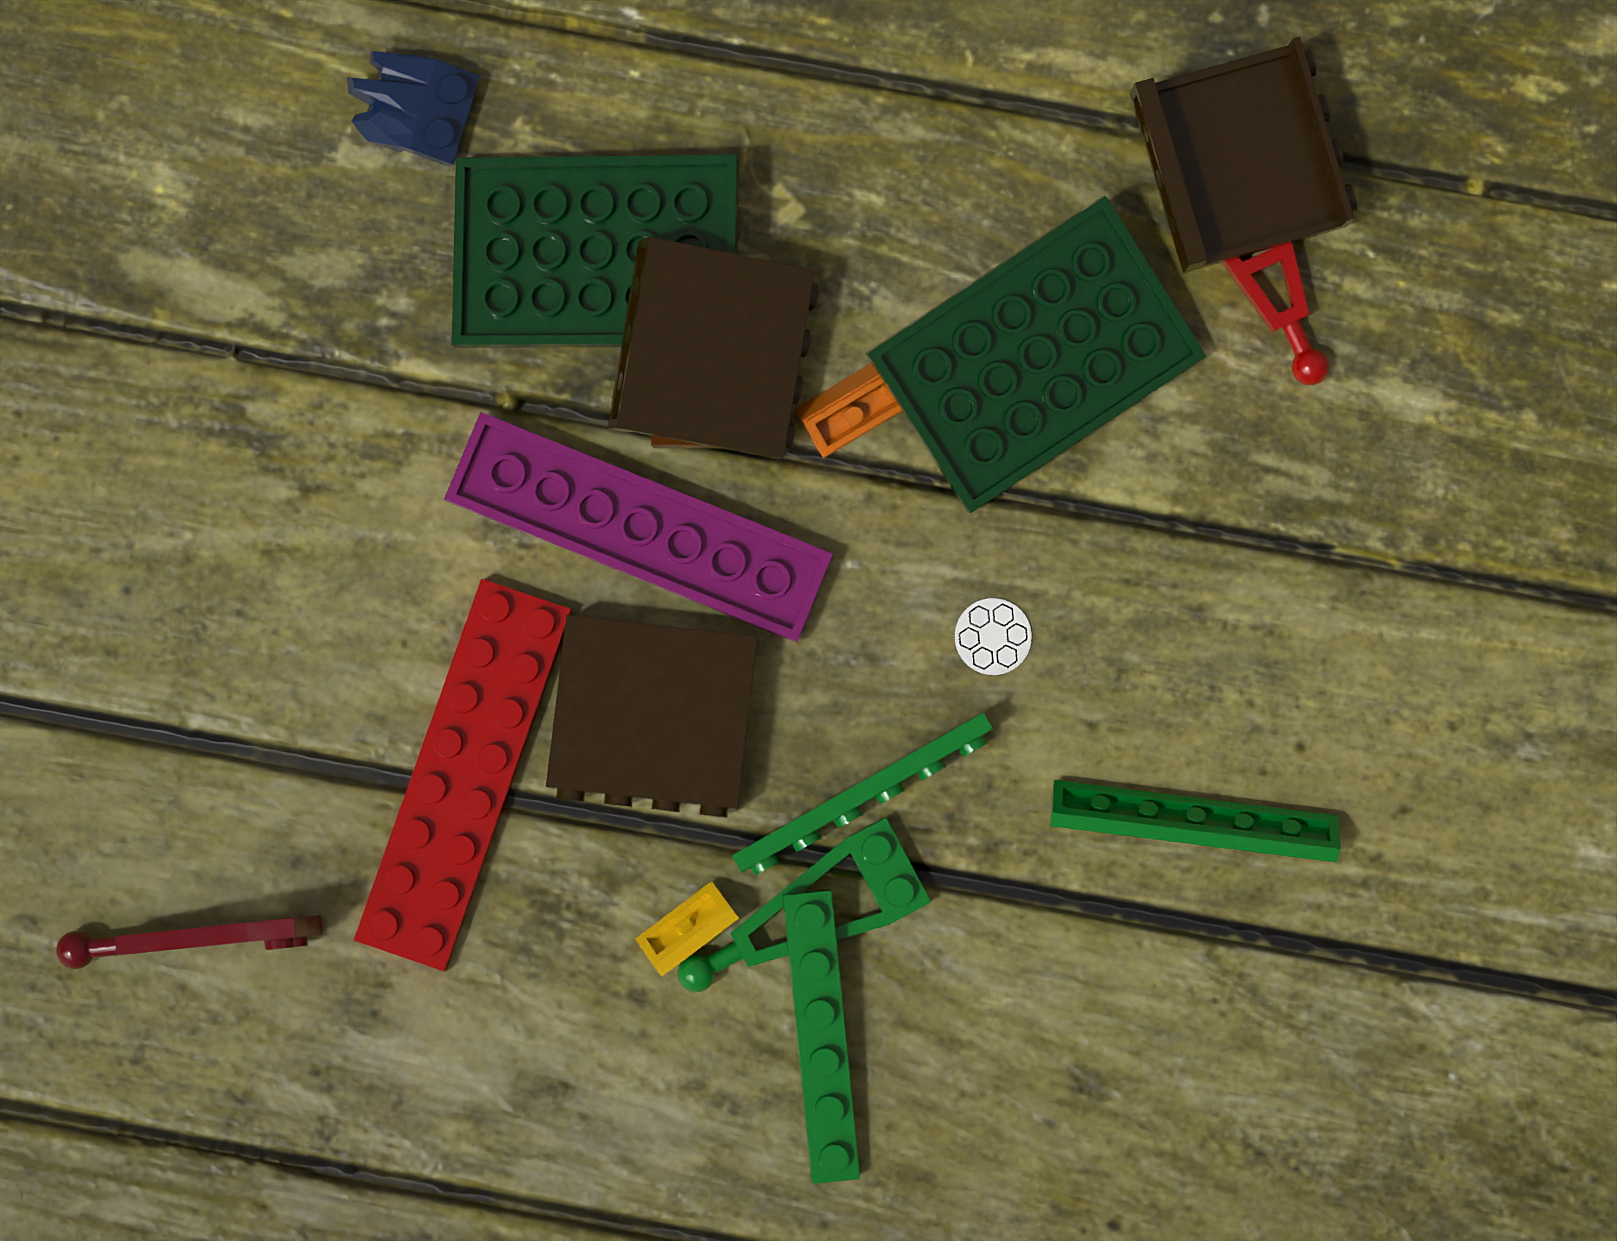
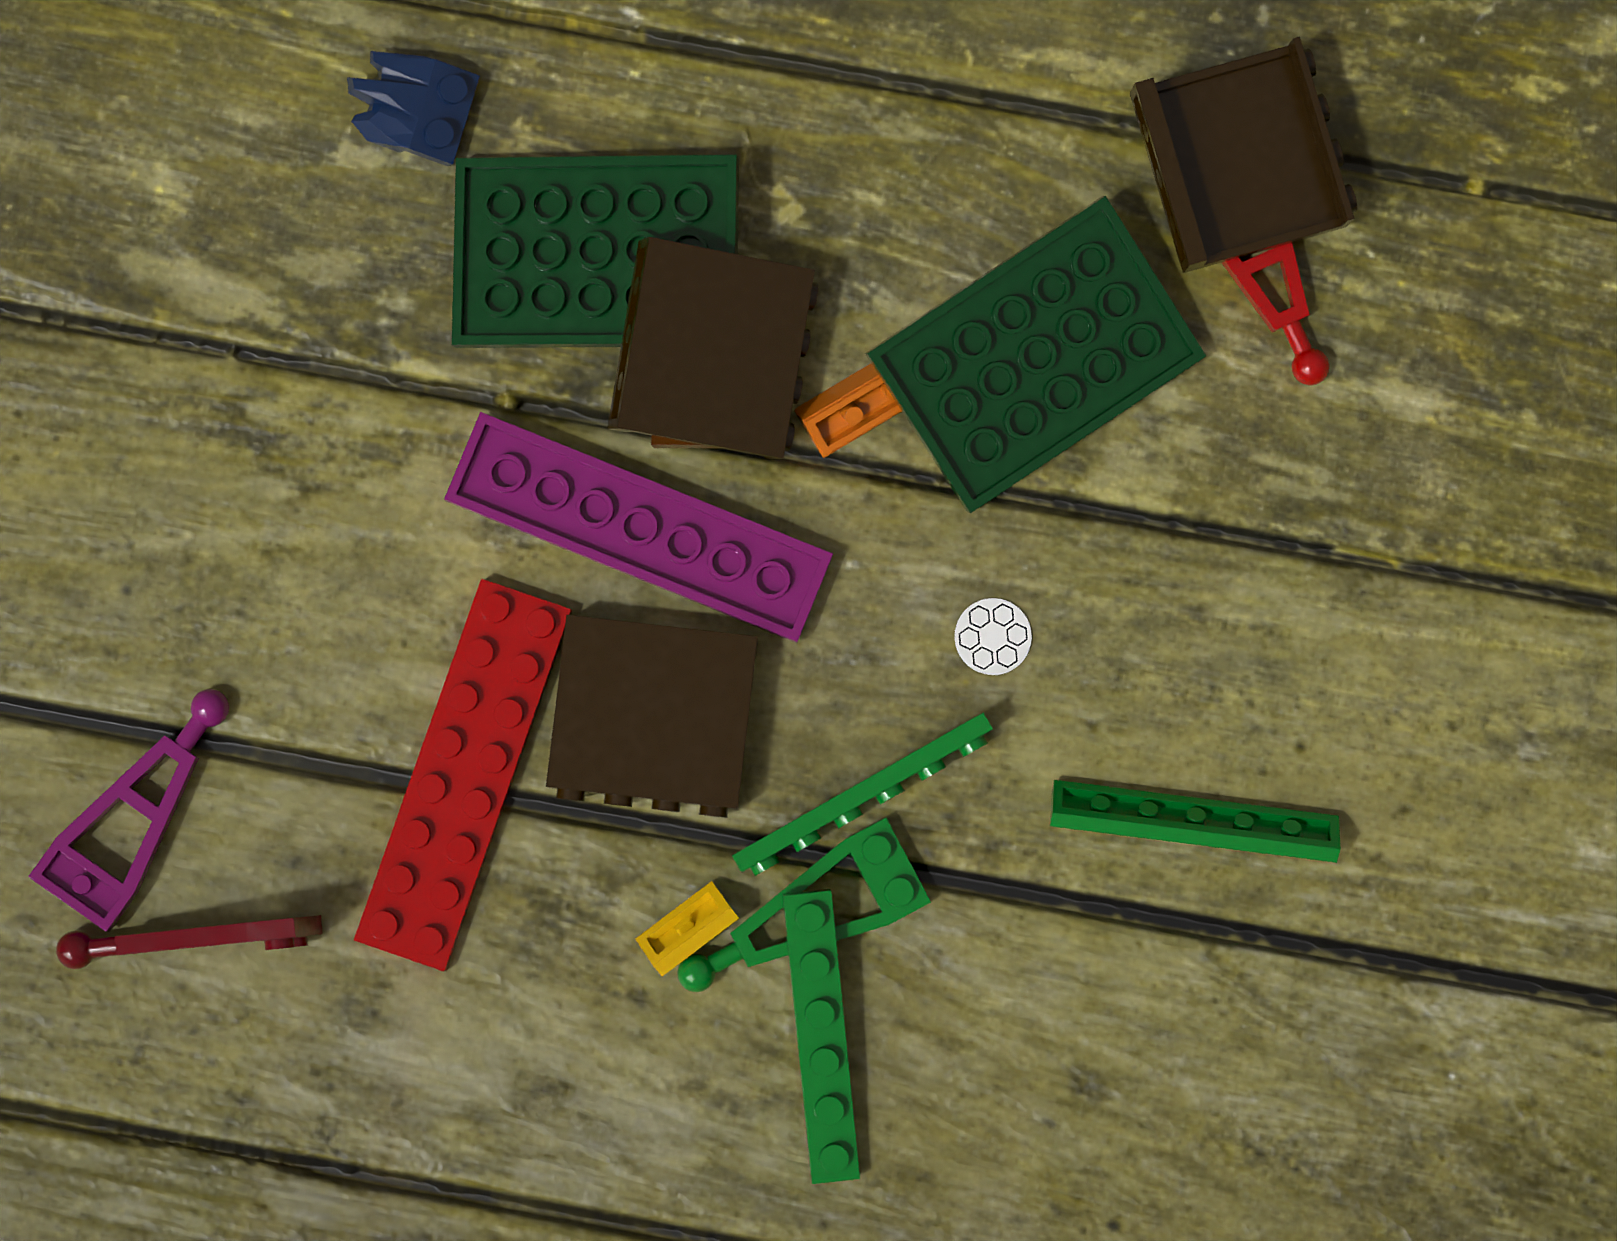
(82, 881): none -> magenta plate

